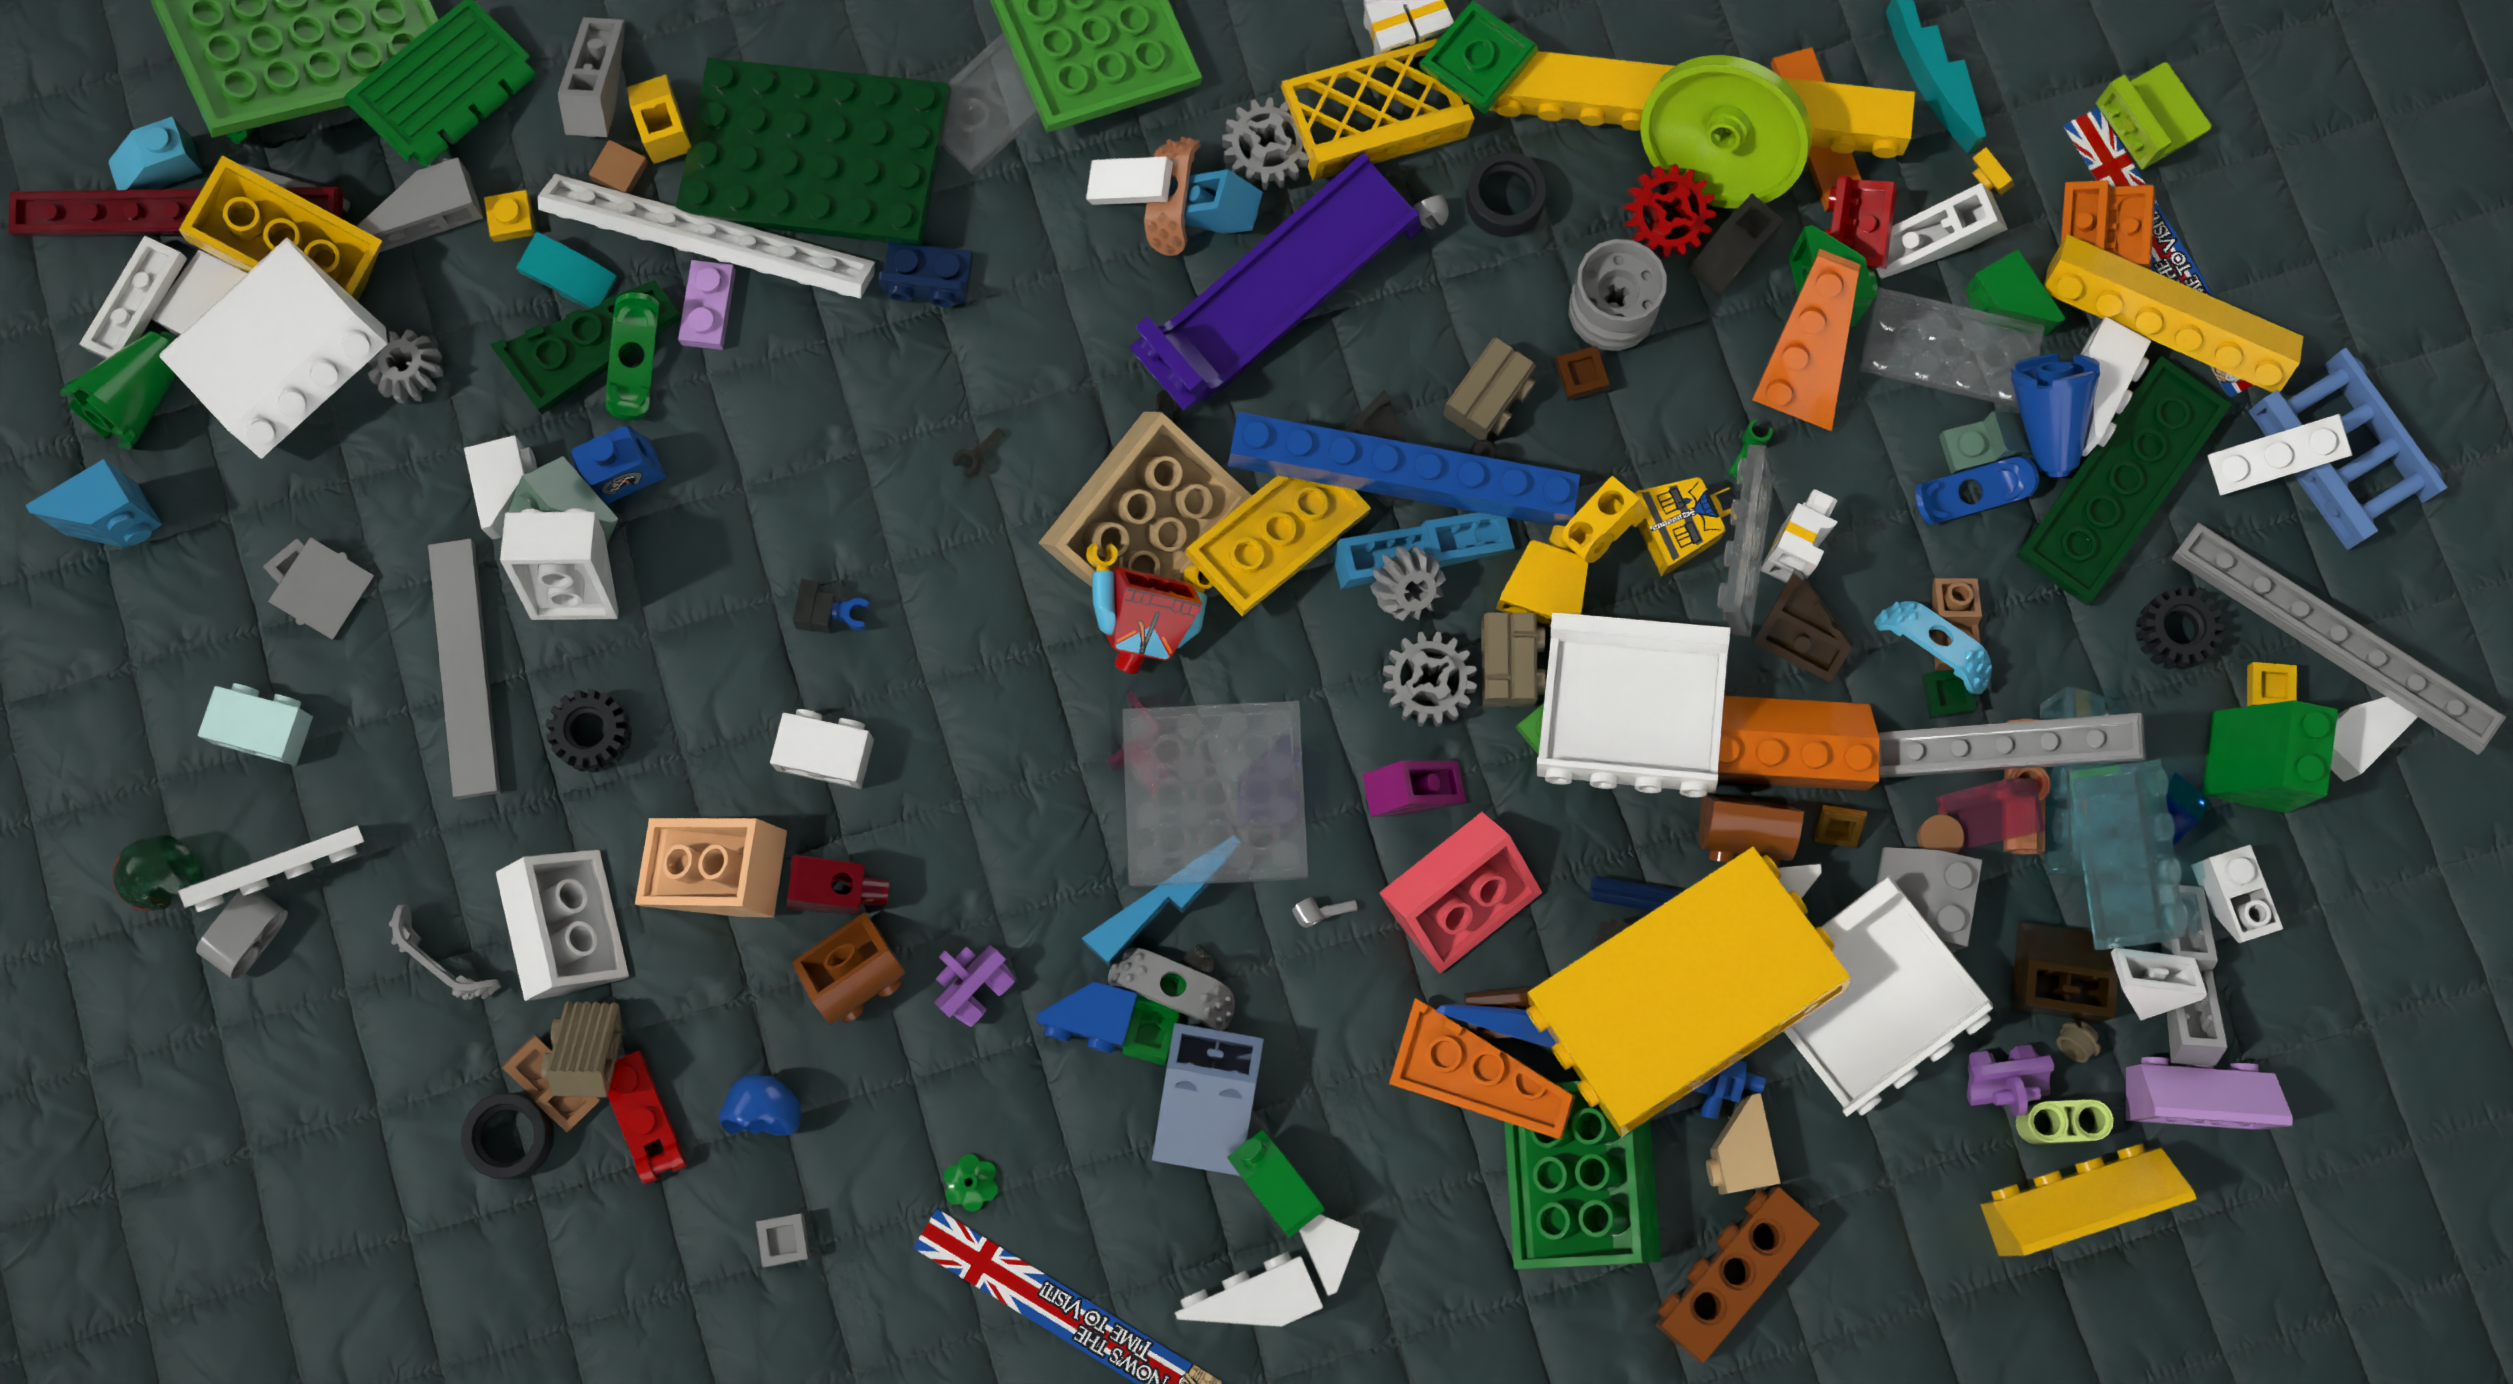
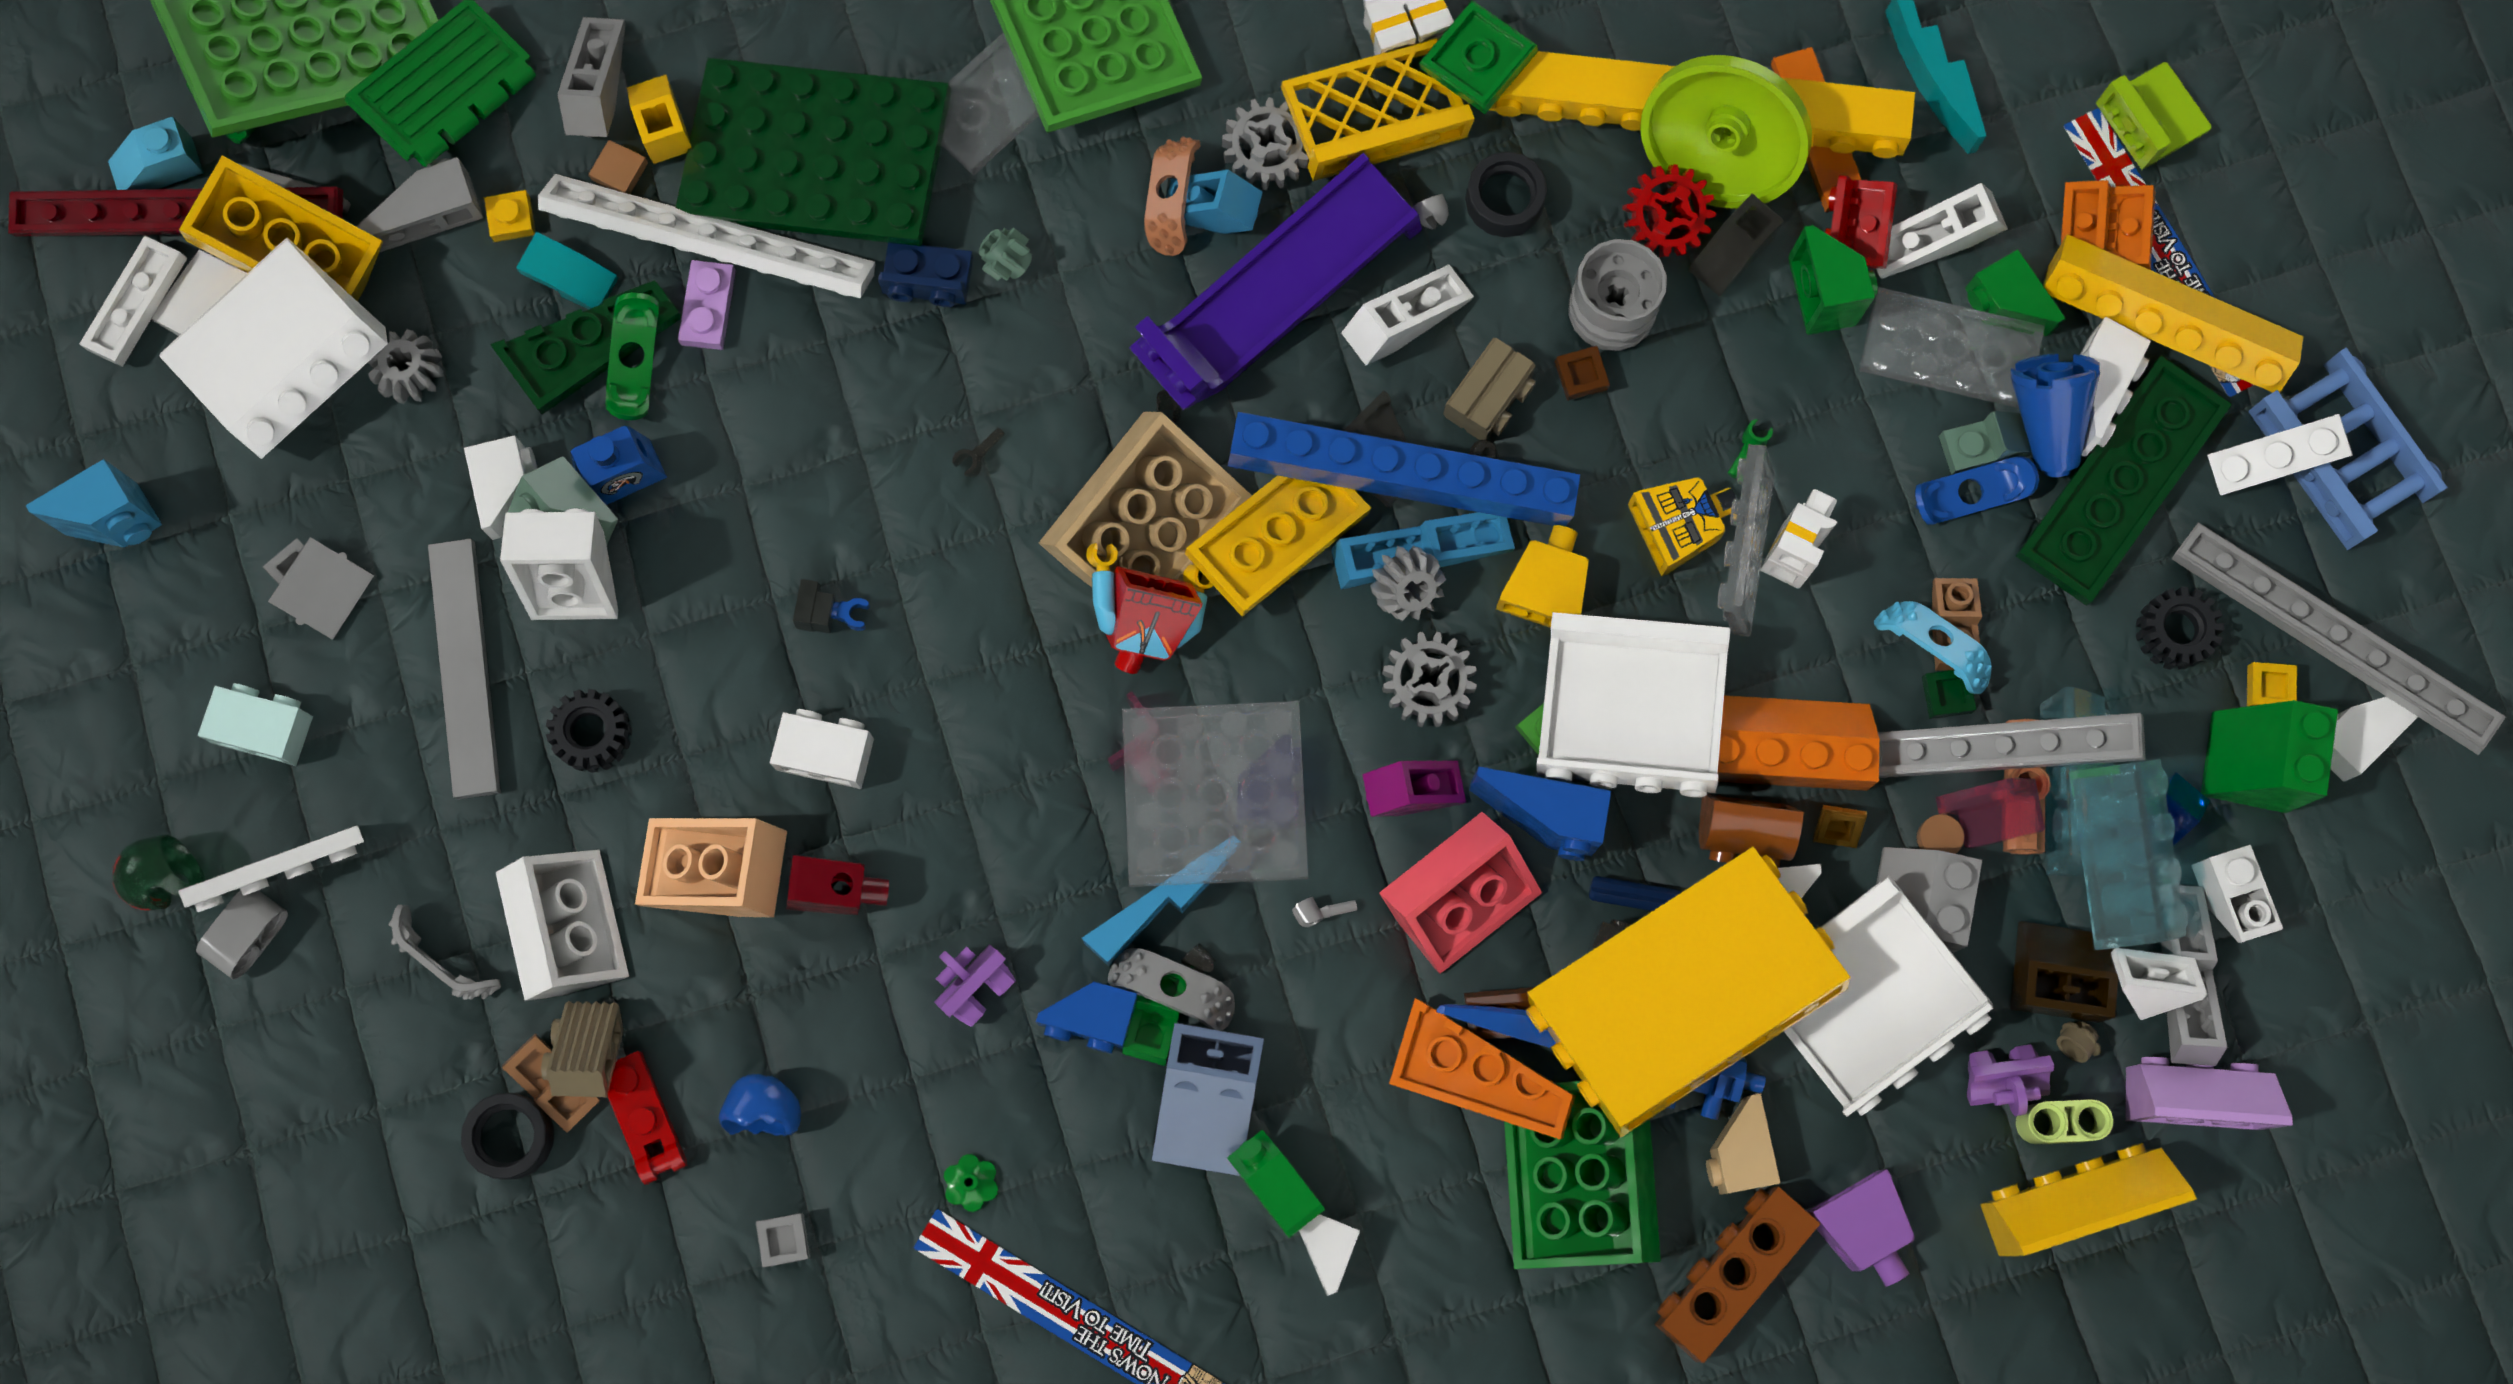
(123, 389): green cone -> none
(849, 970): dark orange brick -> none
(1005, 254): none -> sand green gear
(1129, 180): white tile -> none
(1267, 1299): white slope -> none
(1405, 314): none -> white slope
(1510, 659): dark tan brick -> none
(1551, 811): none -> blue slope
(1603, 520): yellow leg -> none
(1804, 630): dark brown wing -> none
(1811, 350): orange wing -> none
(1867, 1226): none -> medium lavender torso
(1991, 172): yellow plate -> none

